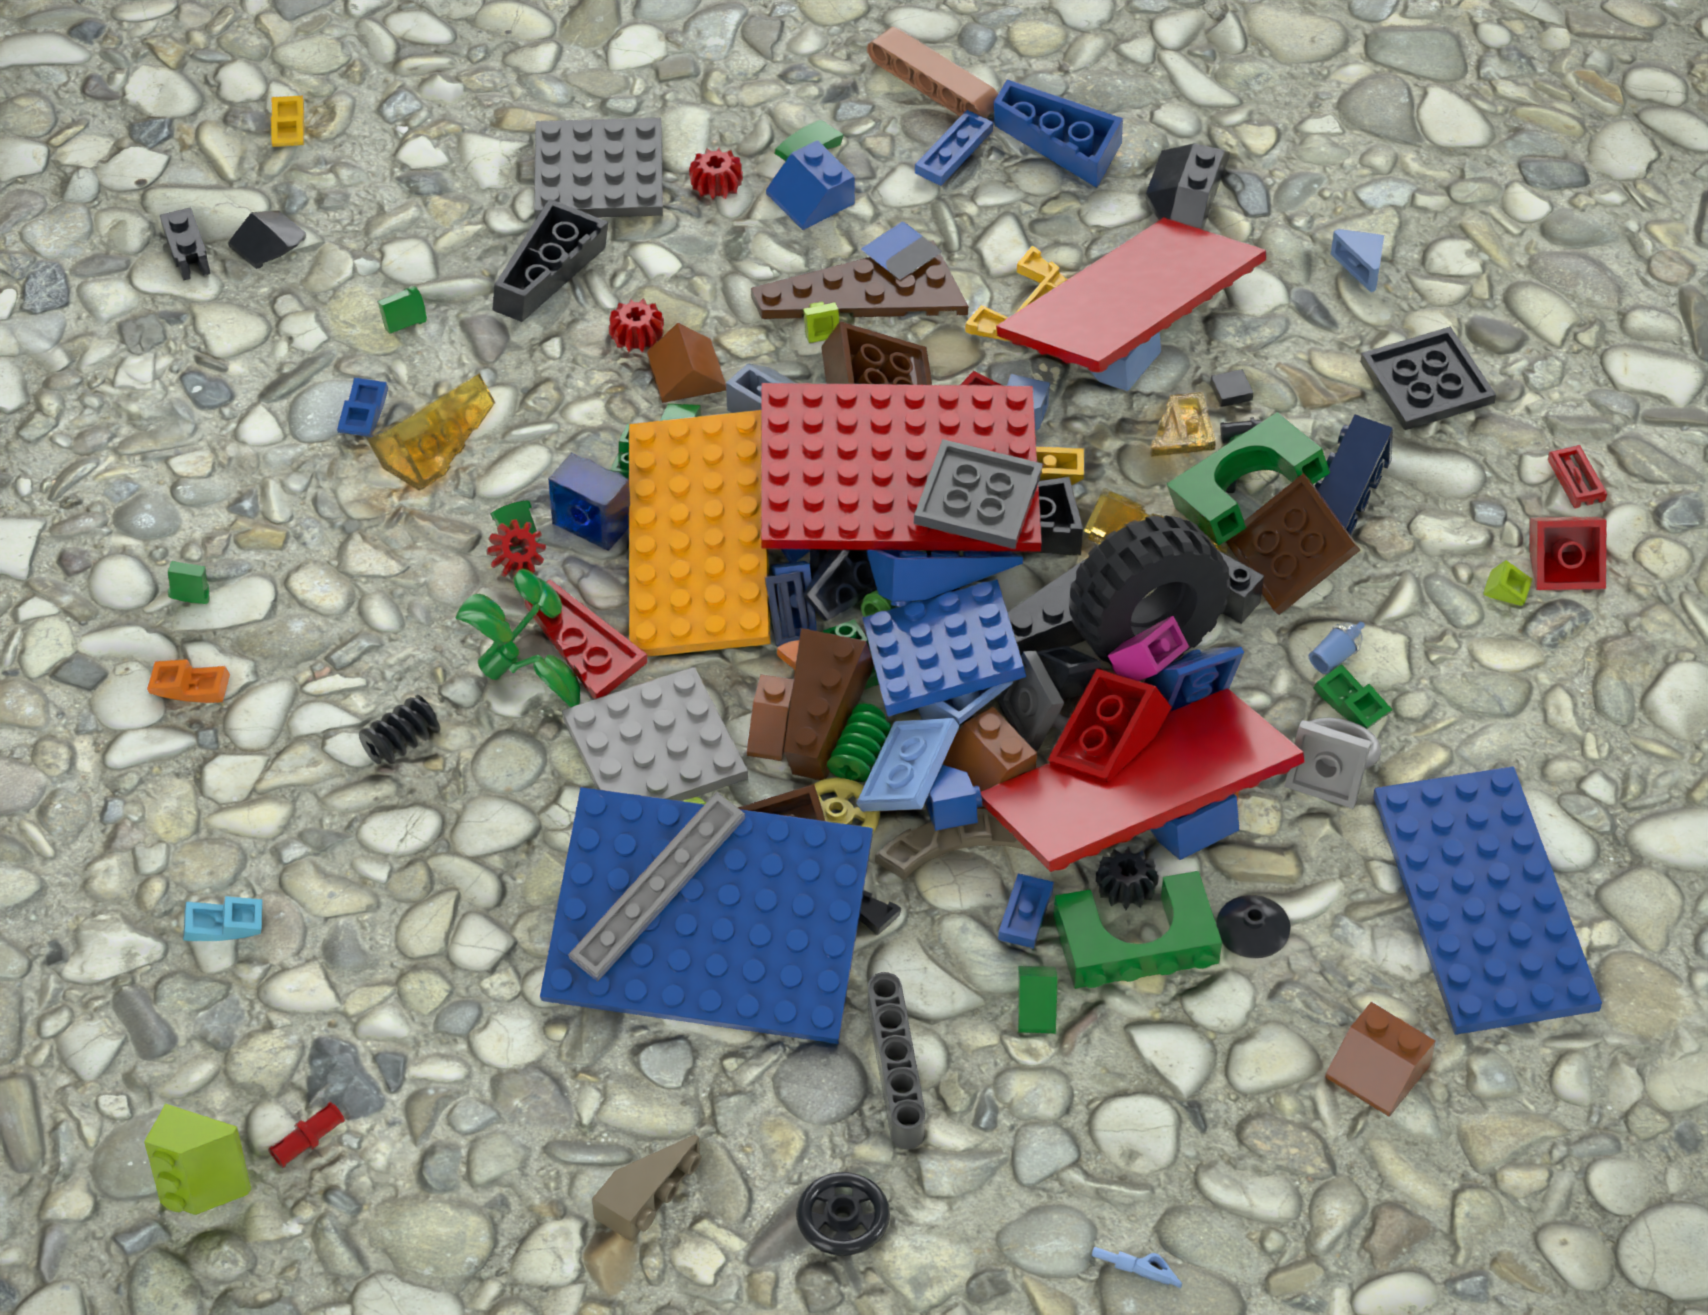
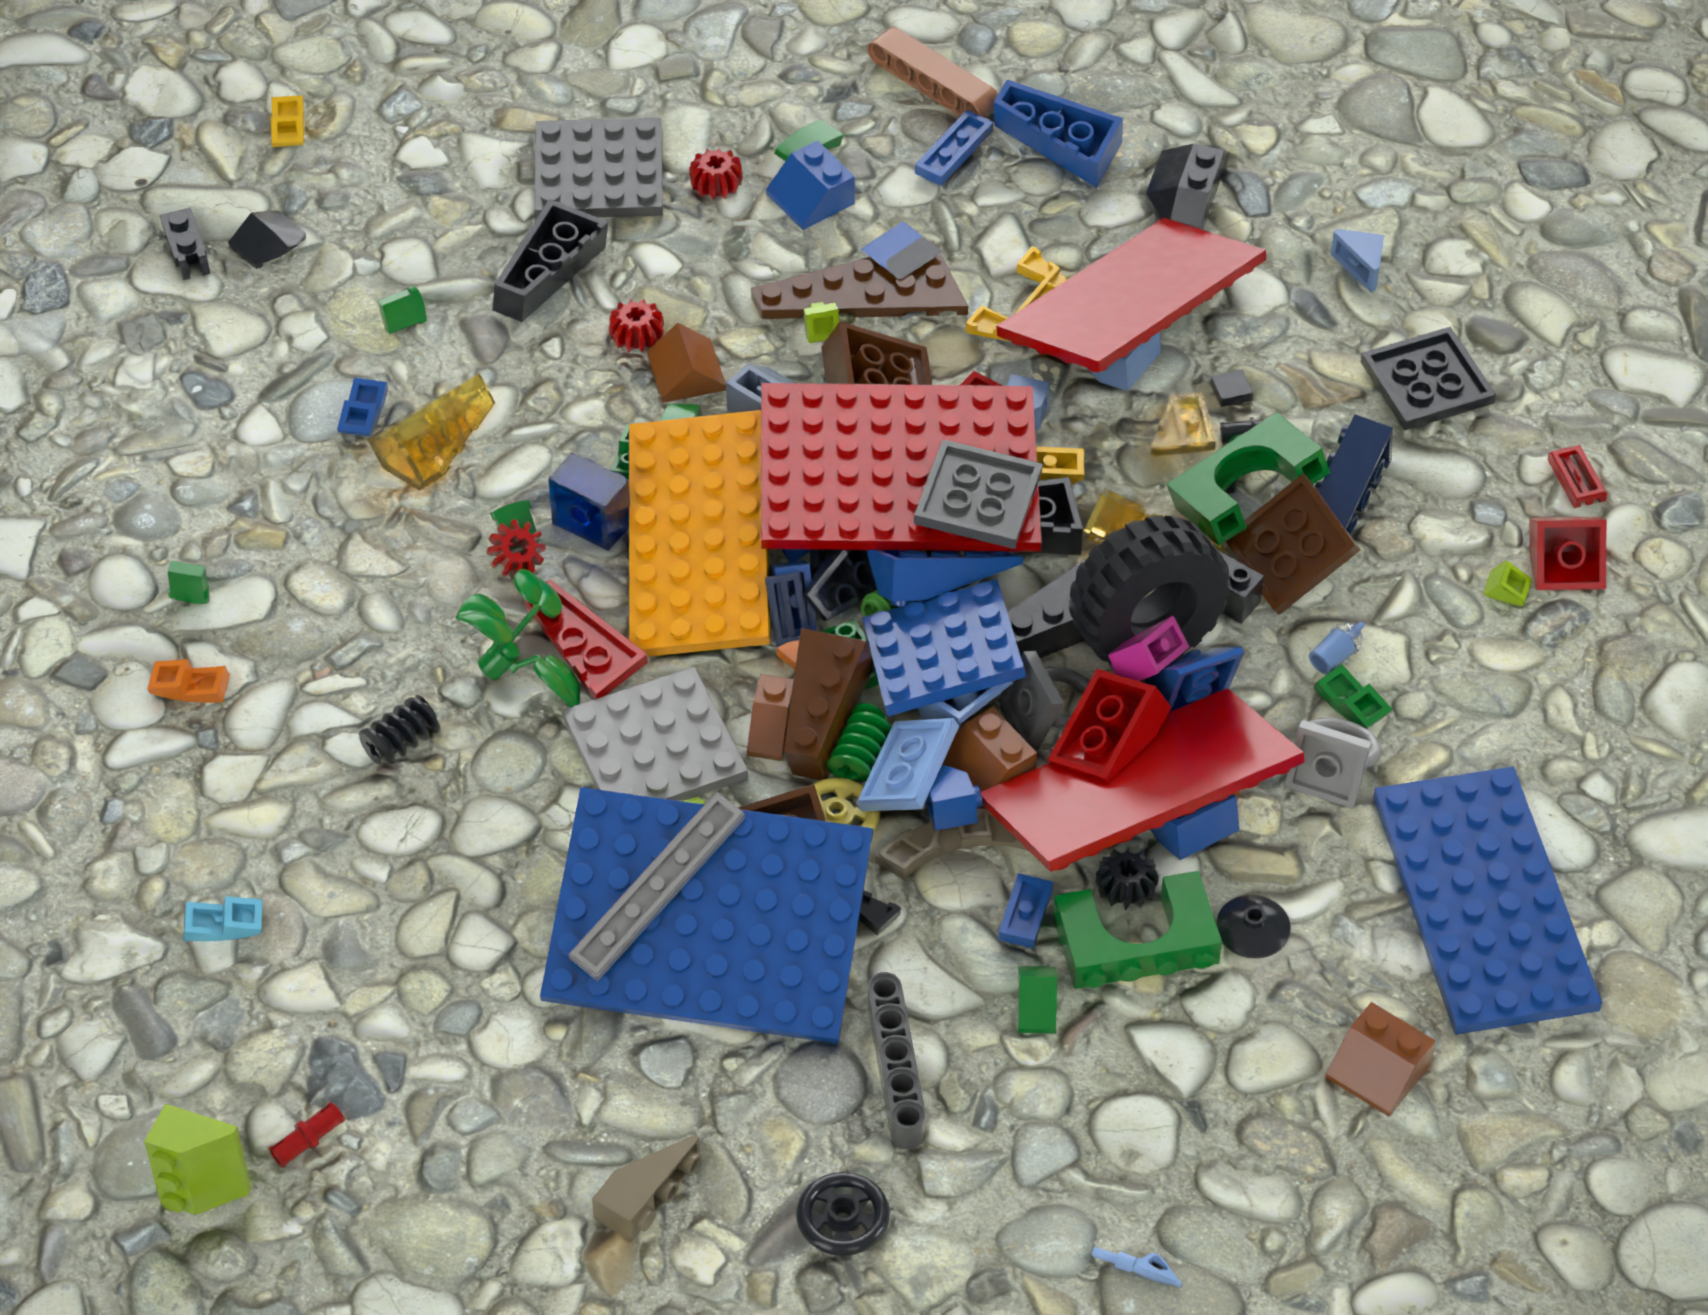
(1069, 669): black slope -> none

